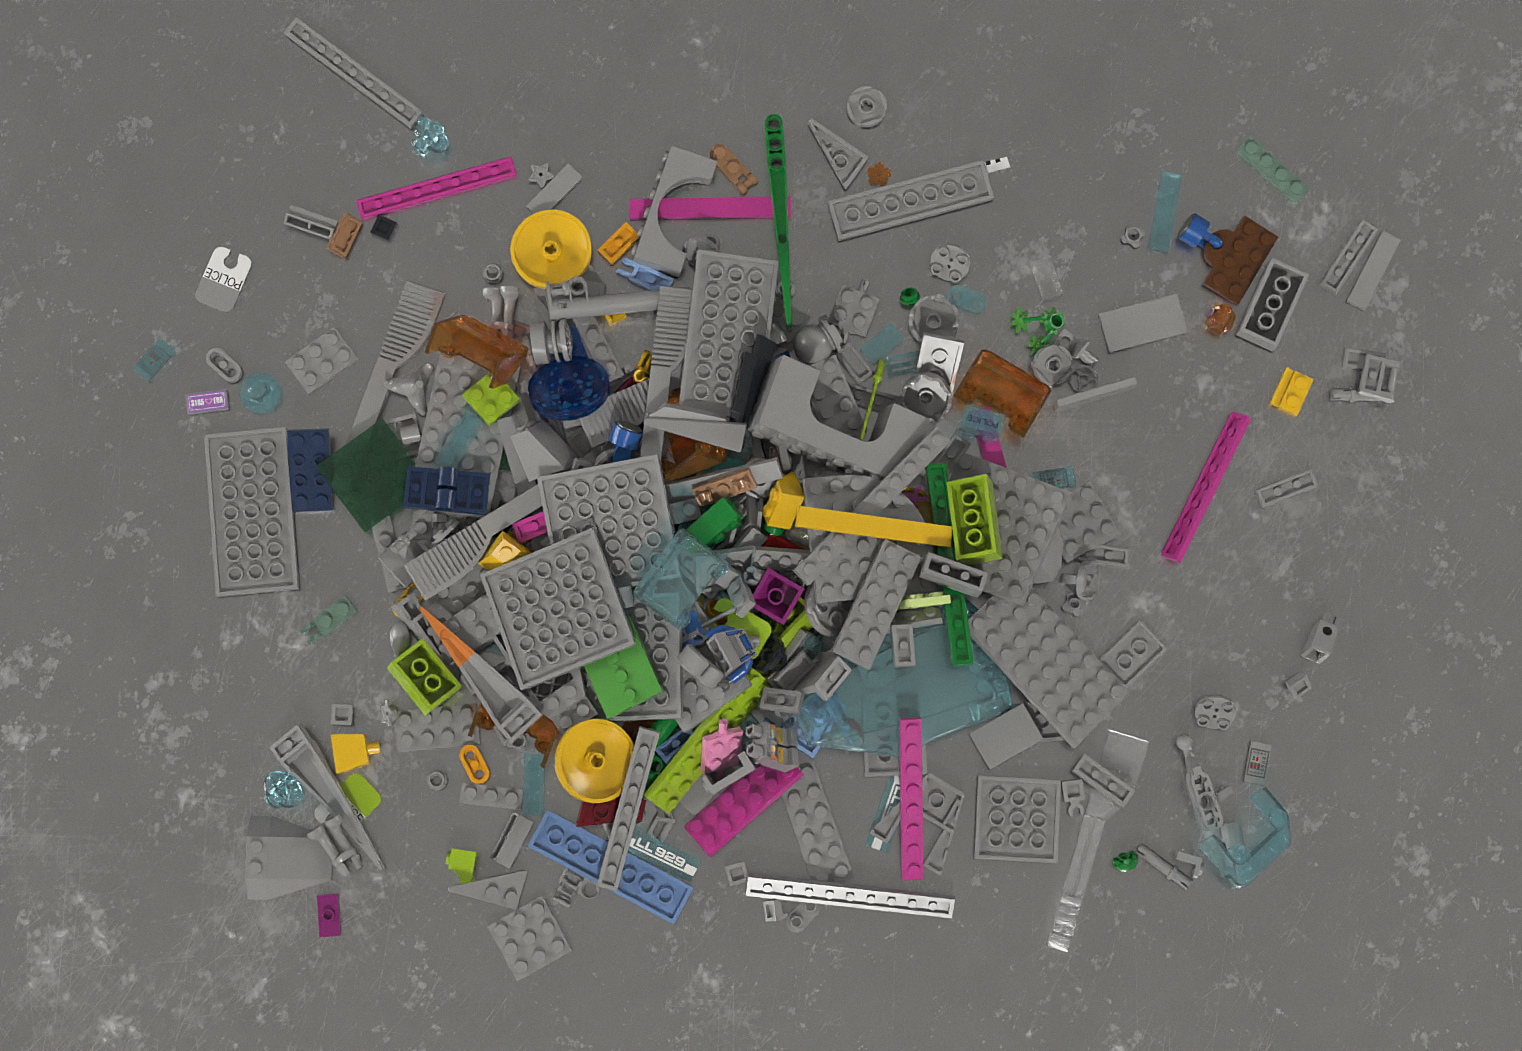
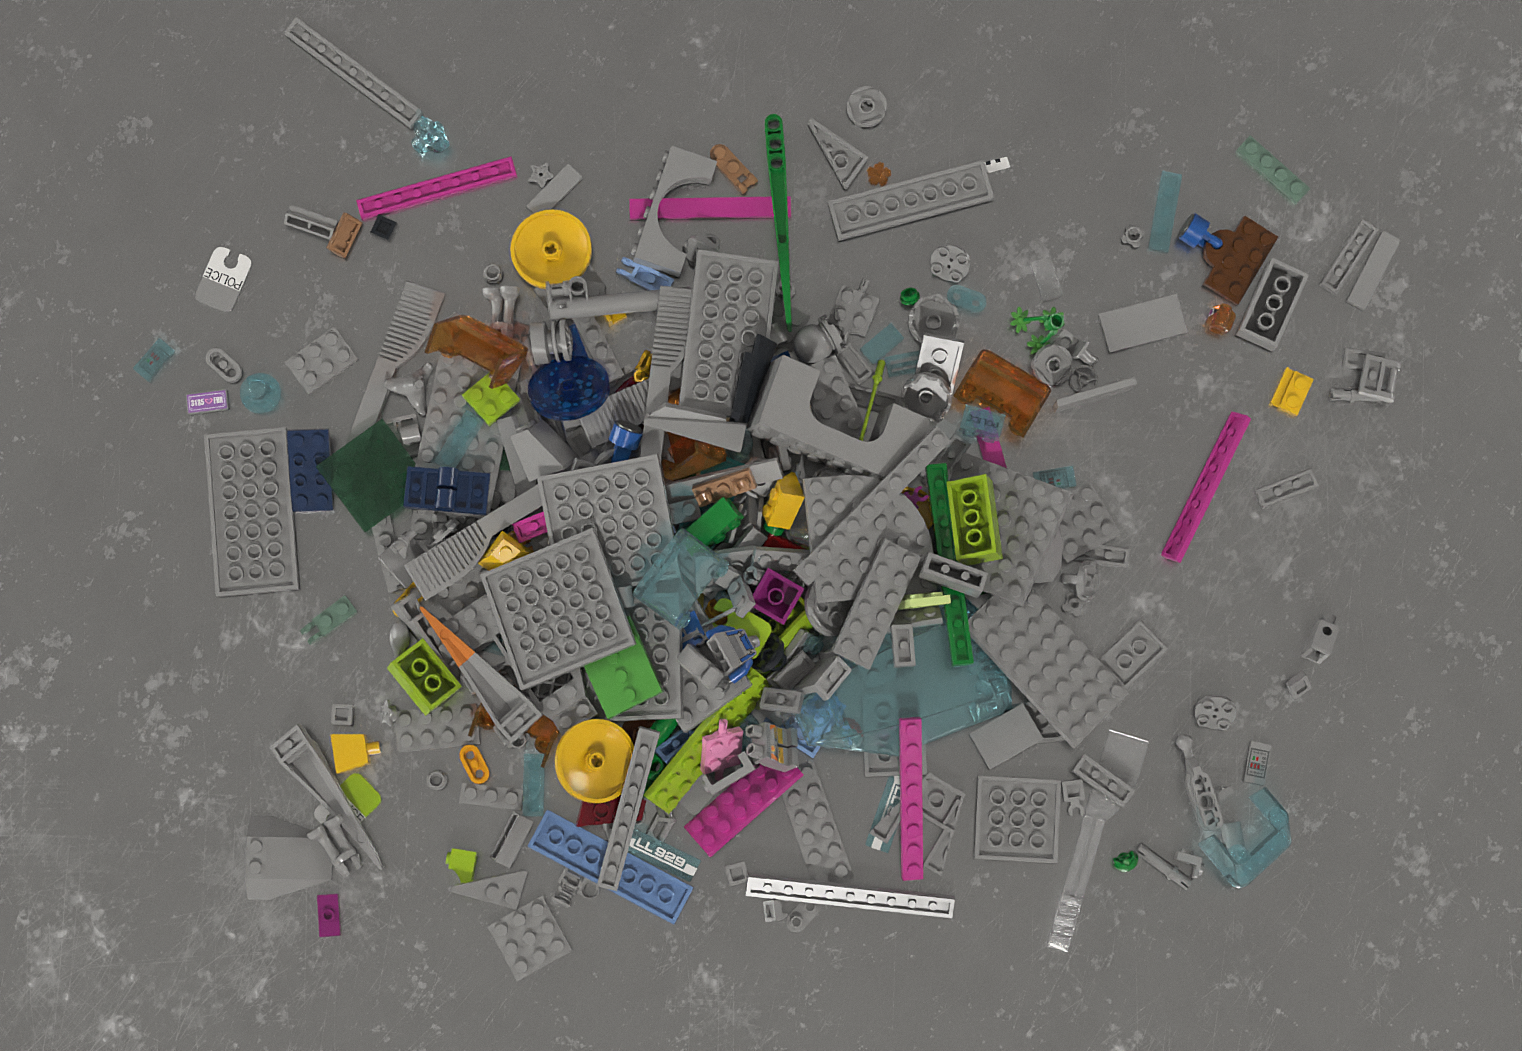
(282, 790): clear light blue plate -> none
(618, 243): light orange plate -> none
(873, 526): yellow tile -> none

